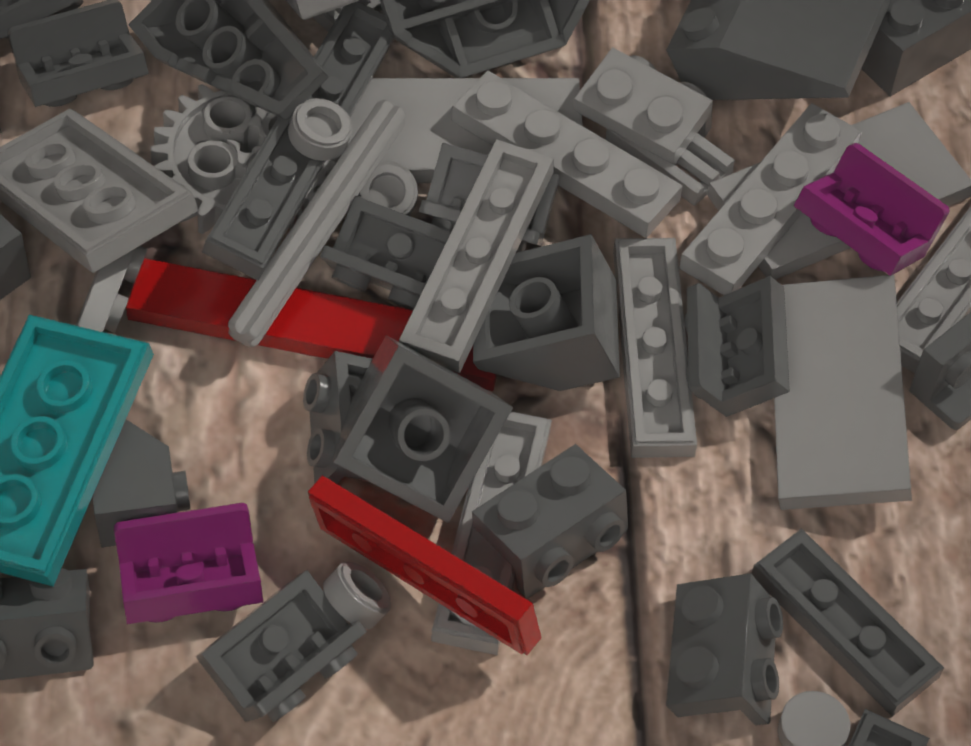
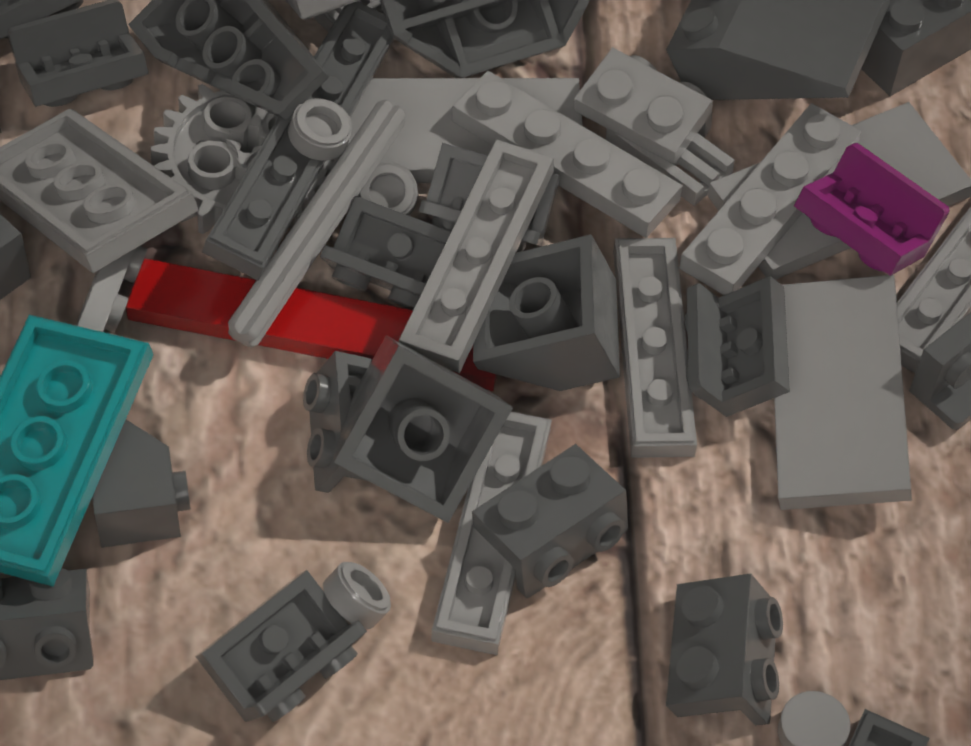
(187, 563): magenta bracket -> none
(425, 566): red tile -> none
(847, 622): dark grey tile -> none

